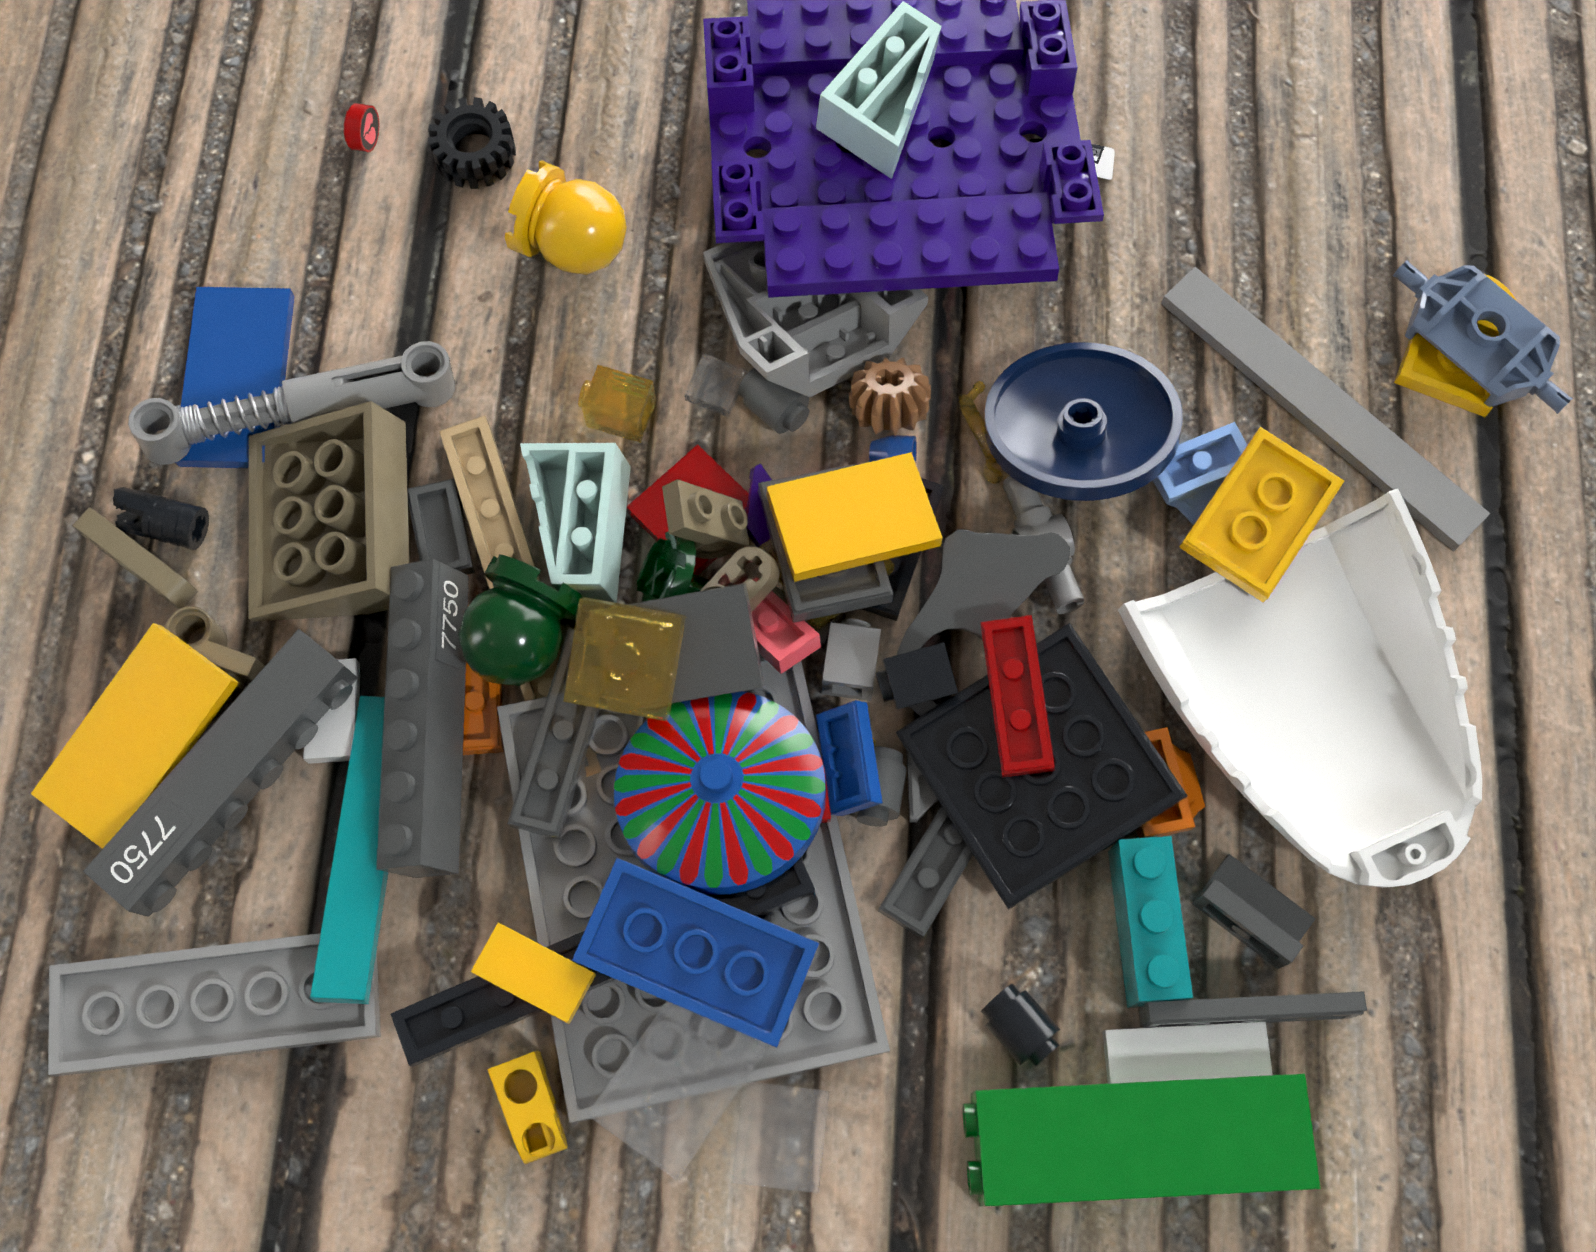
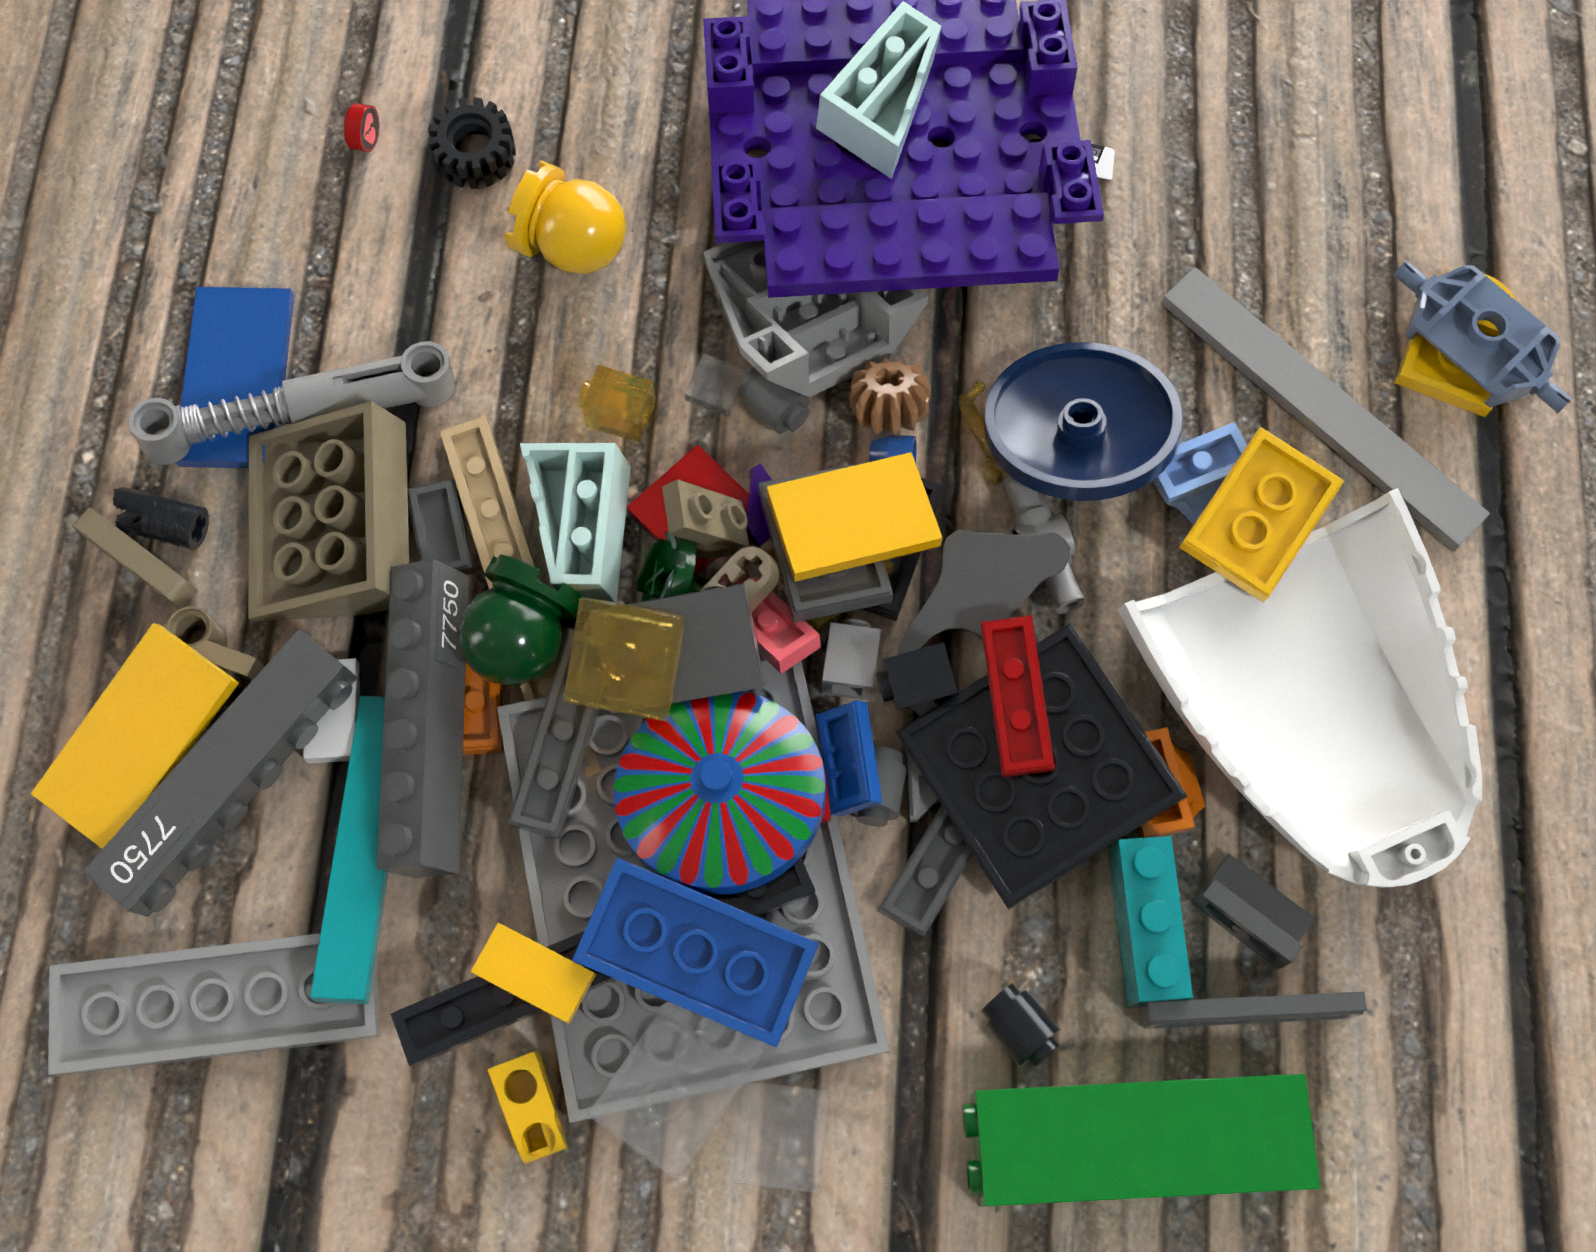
(1187, 1052): white tile -> none

